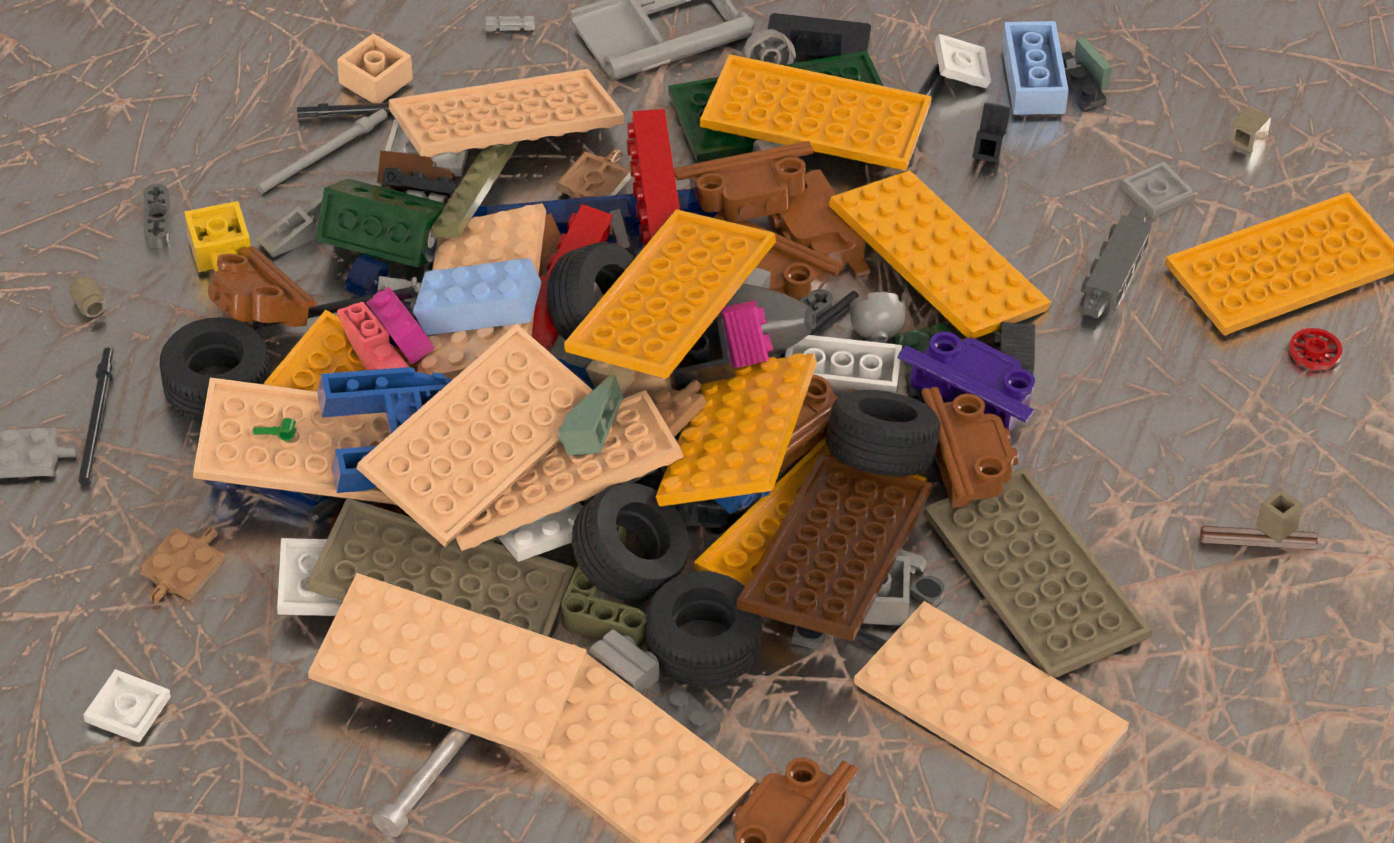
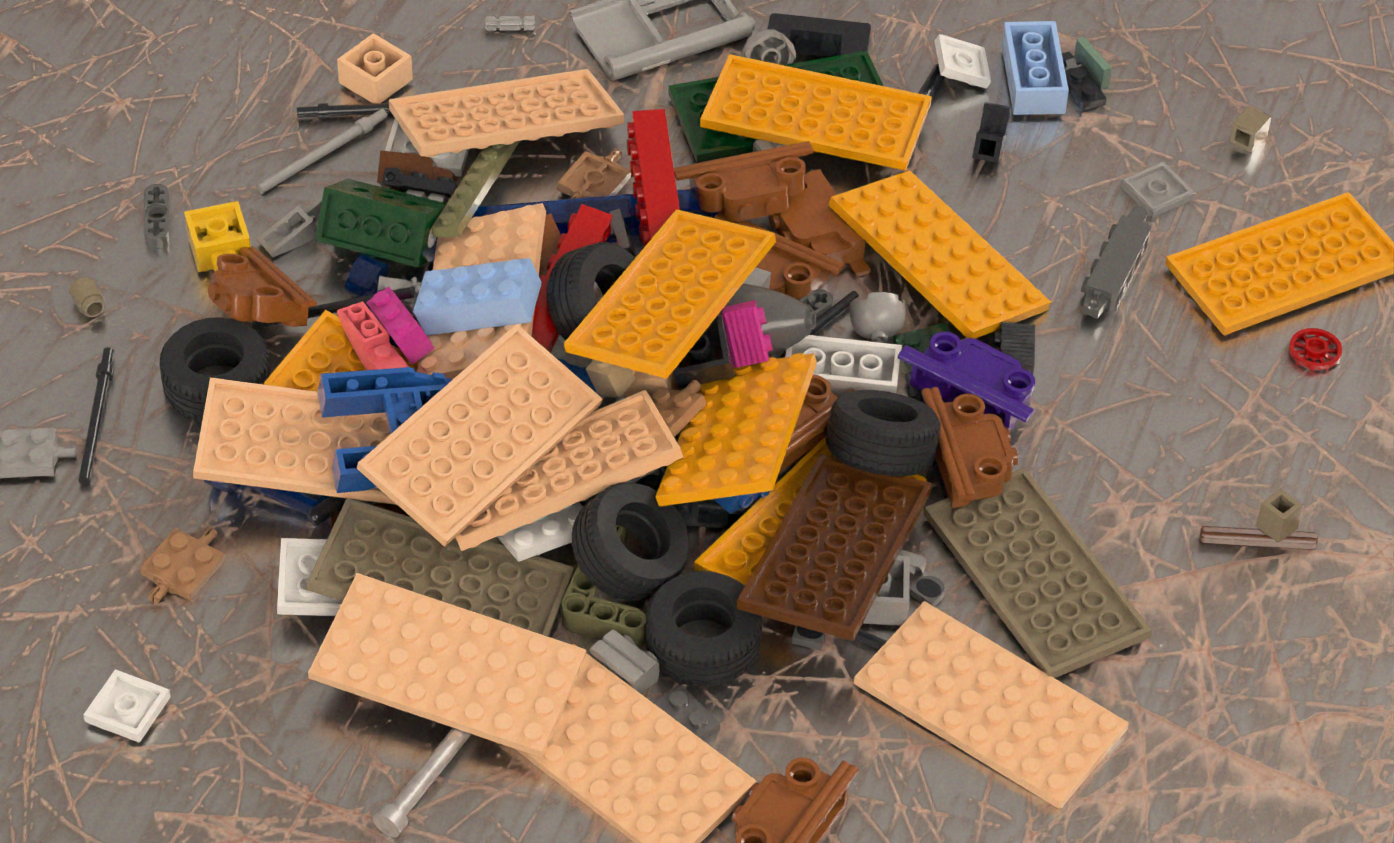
(285, 431): green hand -> none
(591, 419): sand green slope -> none

